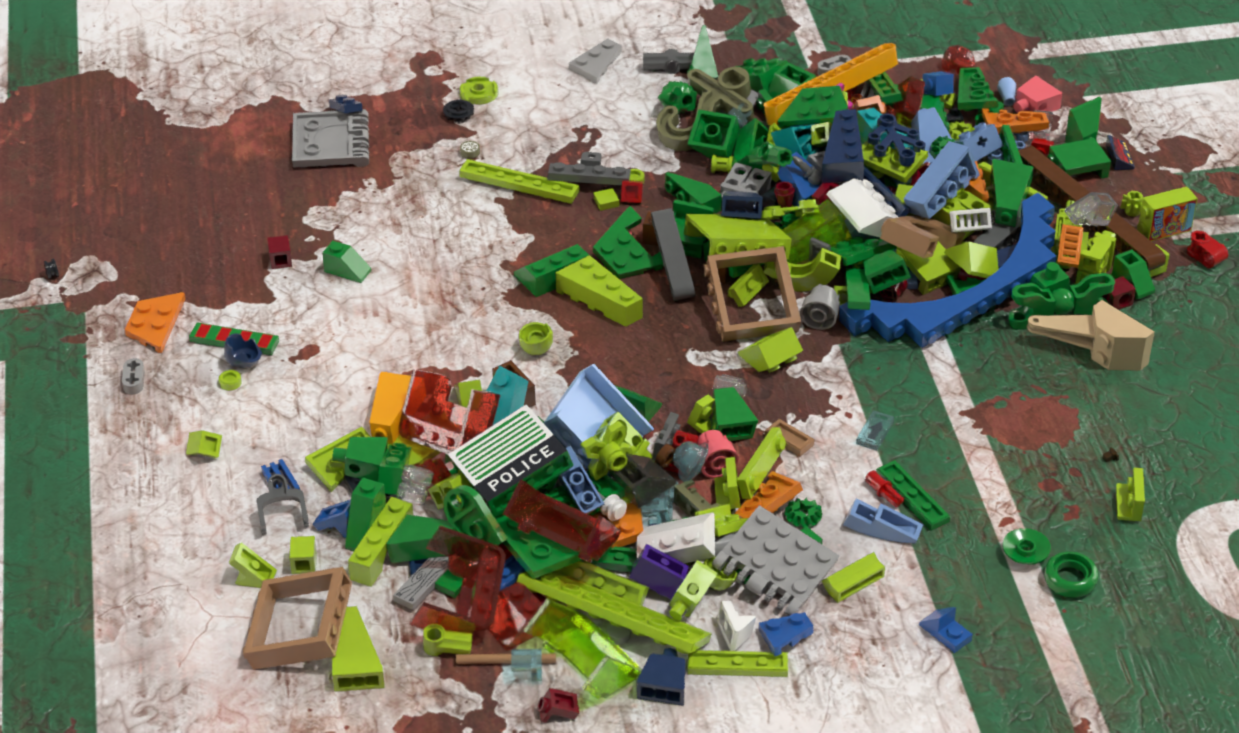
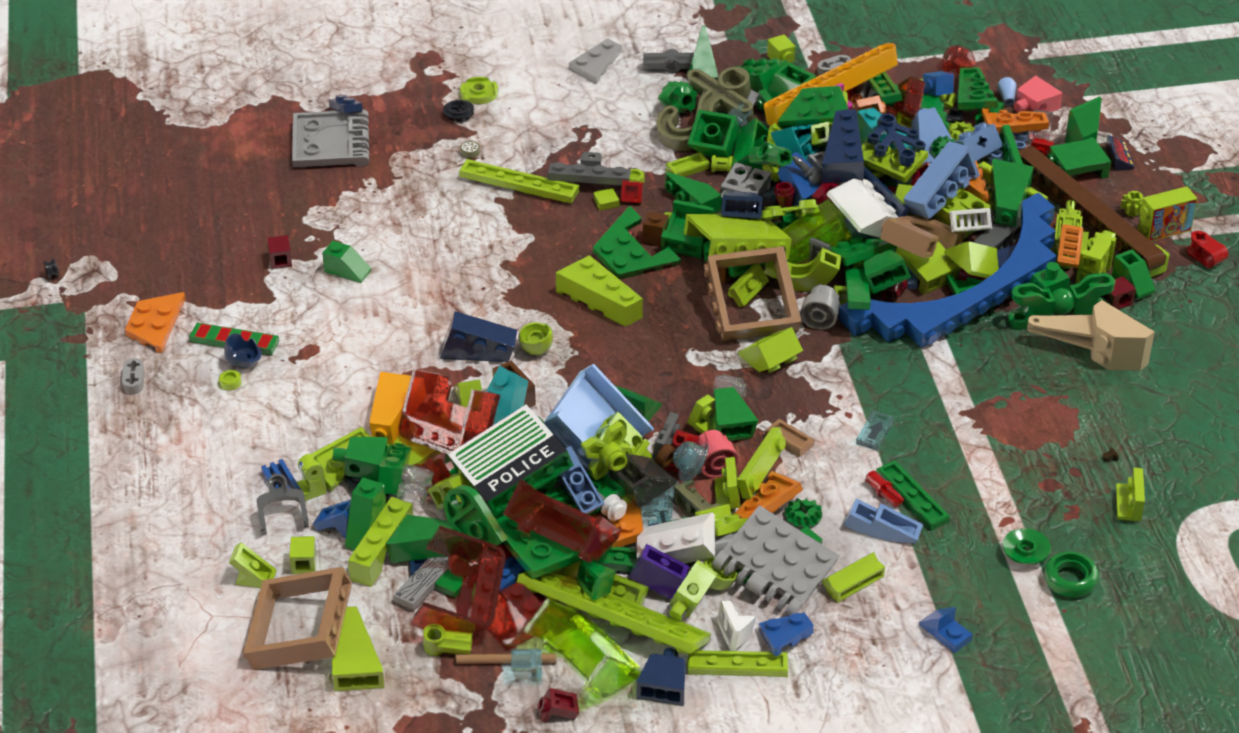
(204, 443): lime panel -> none
(313, 477): none -> lime leg
(477, 340): none -> dark blue wedge
(541, 275): green slope -> none
(595, 579): none -> green slope
(672, 254): dark grey beam -> none
(688, 165): none -> lime tile
(781, 48): none -> lime brick
(1092, 209): clear slope -> none

